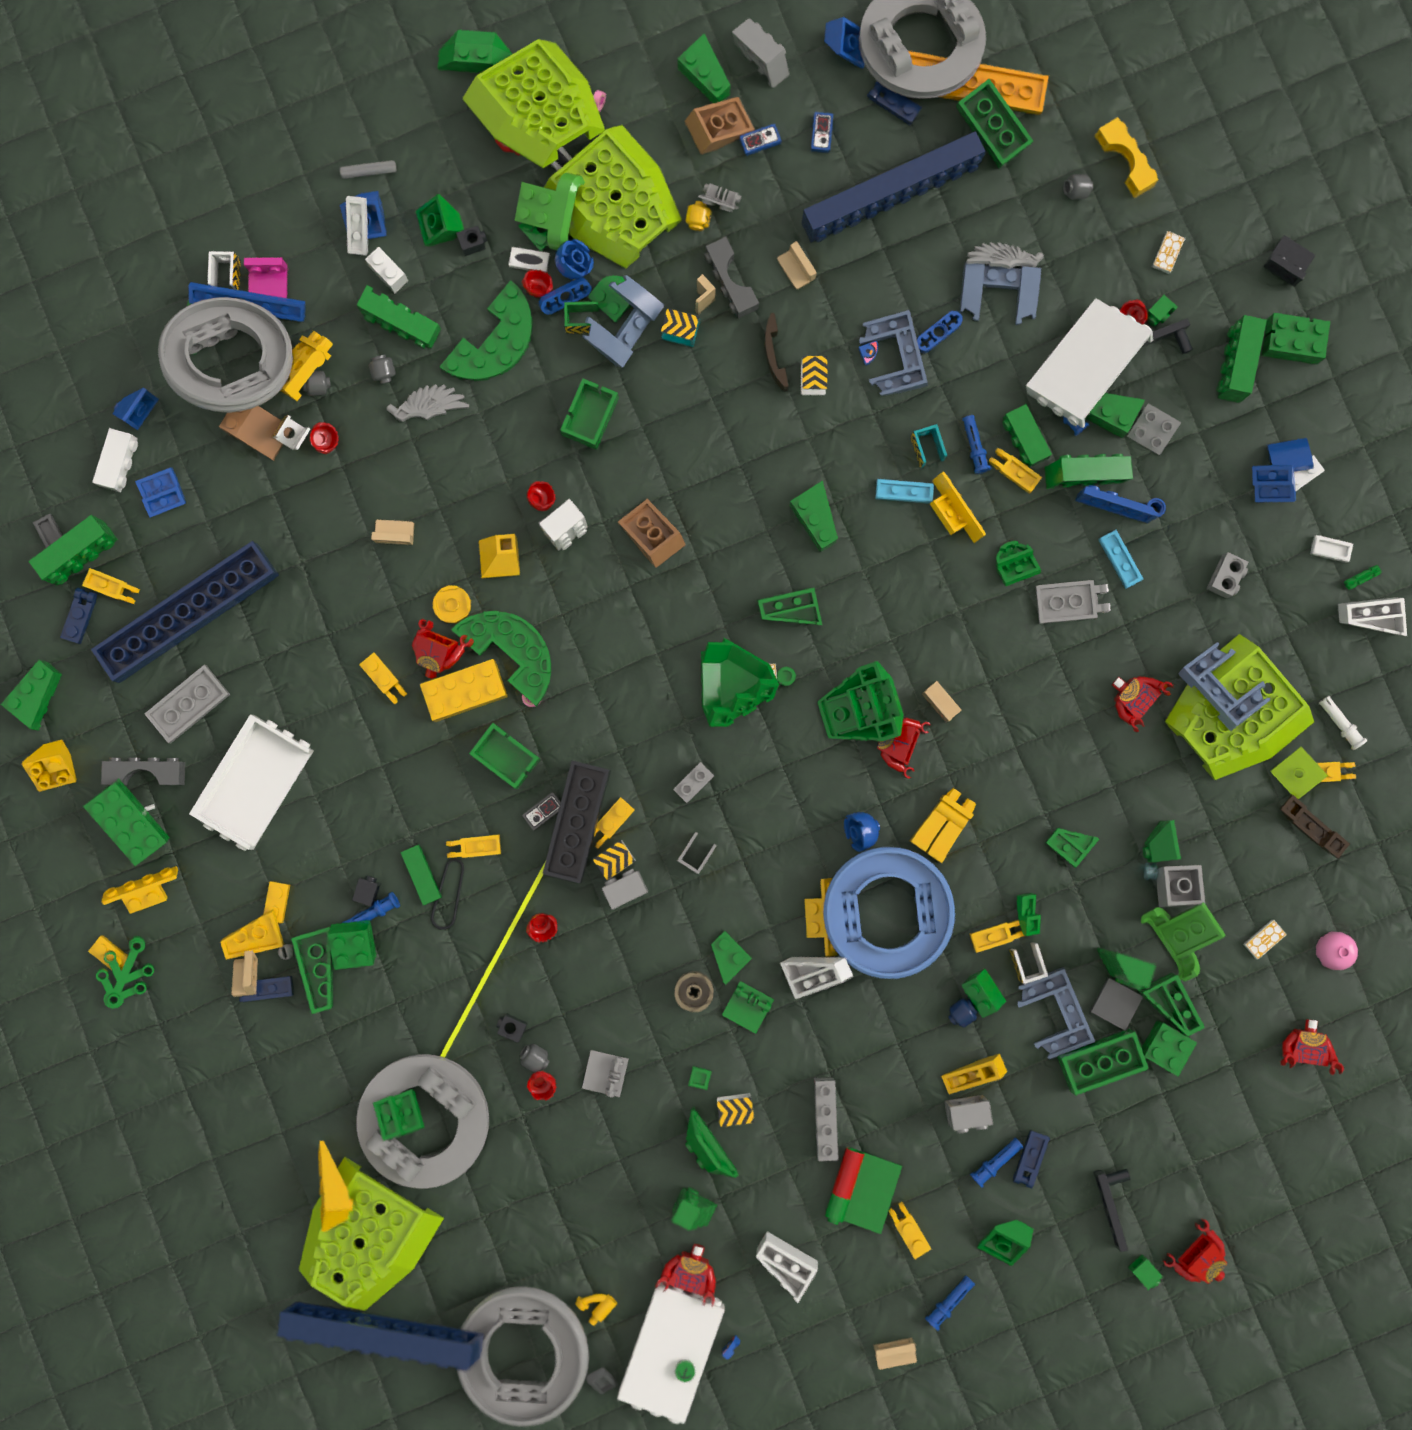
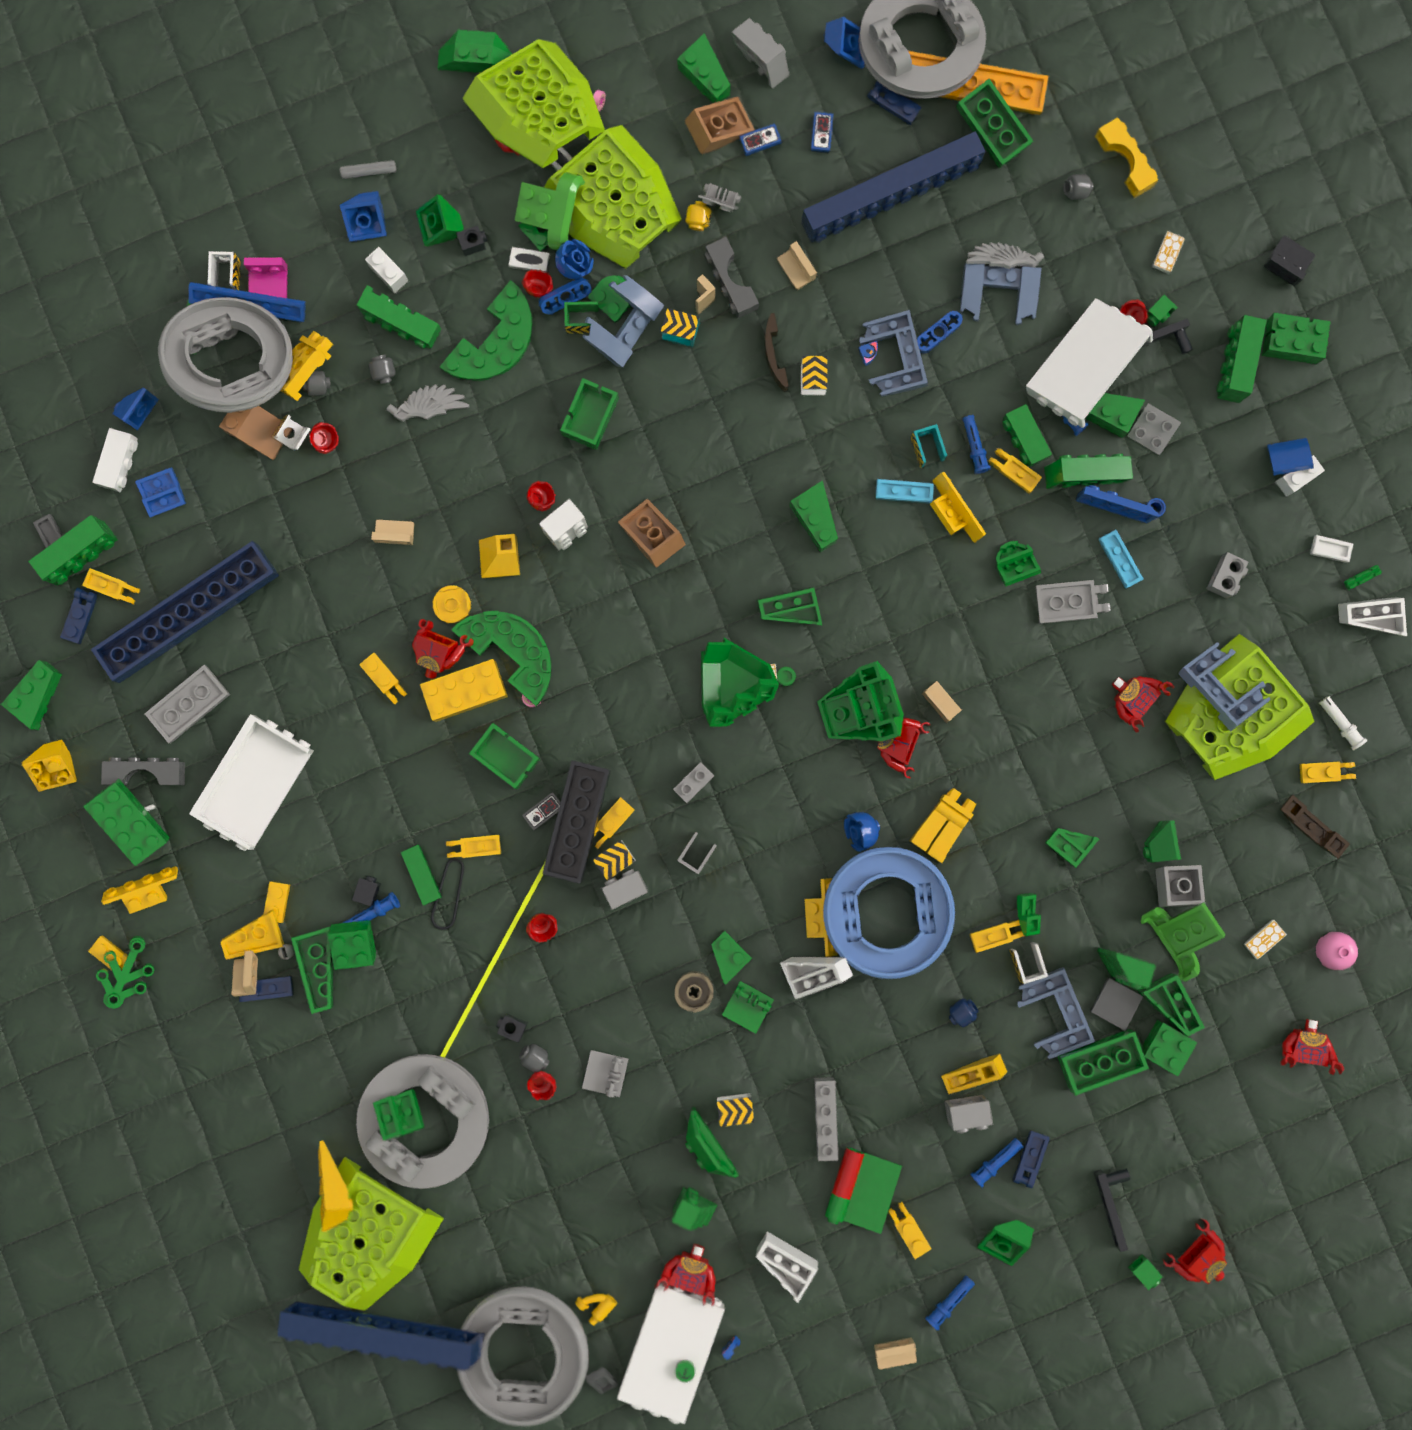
(357, 225): white plate -> none
(699, 1078): green tile -> none
(983, 993): green brick -> none
(1150, 871): clear light blue bush -> none
(1274, 483): blue slope -> none
(1299, 773): lime plate -> none

